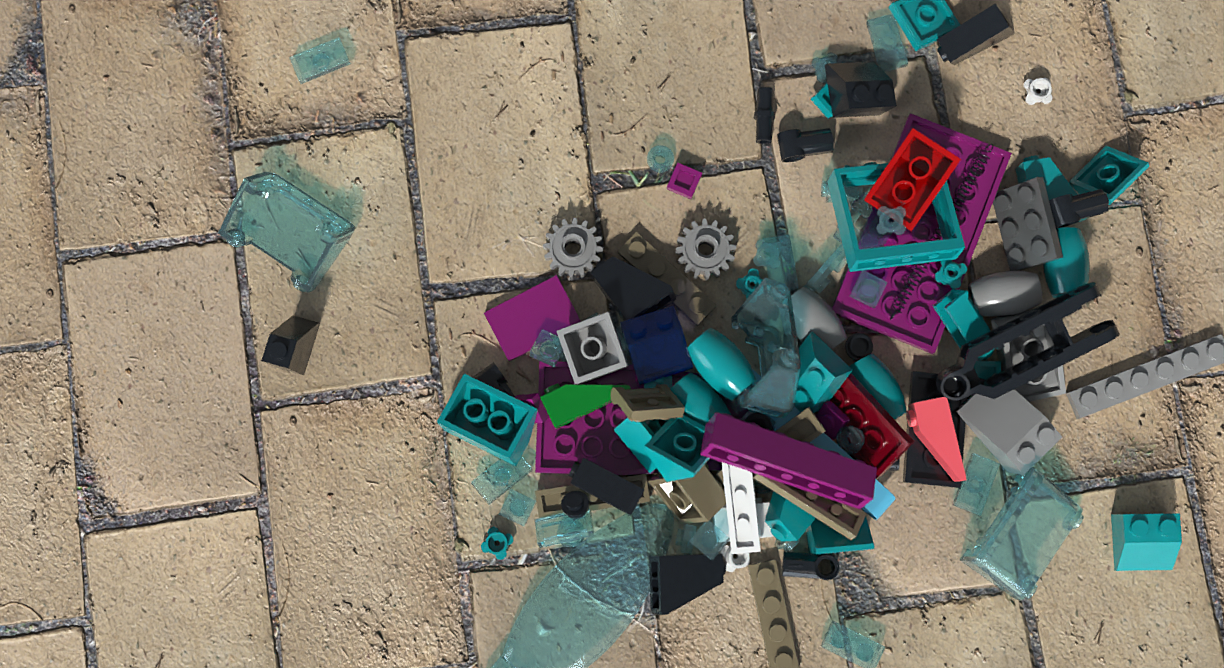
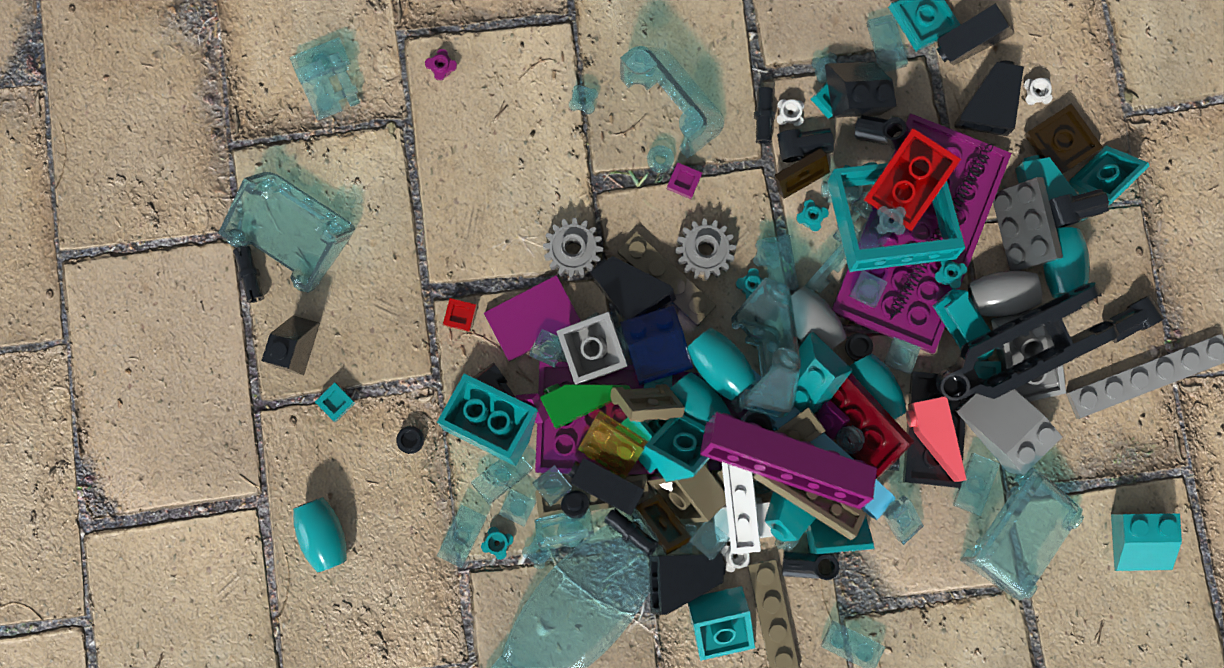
(248, 274): none -> black pin
(319, 88): none -> clear light blue plate
(320, 534): none -> teal piece
(335, 402): none -> teal plate
(410, 440): none -> black plate
(444, 71): none -> magenta plate
(459, 315): none -> red plate
(461, 536): none -> clear light blue plate
(538, 560): none -> clear light blue plate
(552, 486): none -> clear light blue plate
(580, 92): none -> clear light blue plate
(612, 445): none -> clear yellow plate
(631, 532): none -> black pin
(662, 524): none -> dark brown plate
(700, 117): none -> clear light blue windscreen
(721, 623): none -> teal slope
(795, 106): none -> white plate
(802, 173): none -> dark brown plate
(812, 223): none -> teal plate
(881, 130): none -> black piece
(902, 355): none -> clear light blue plate
(903, 519): none -> clear light blue plate
(995, 101): none -> black slope
(1064, 139): none -> dark brown plate
(1137, 317): none -> black piece

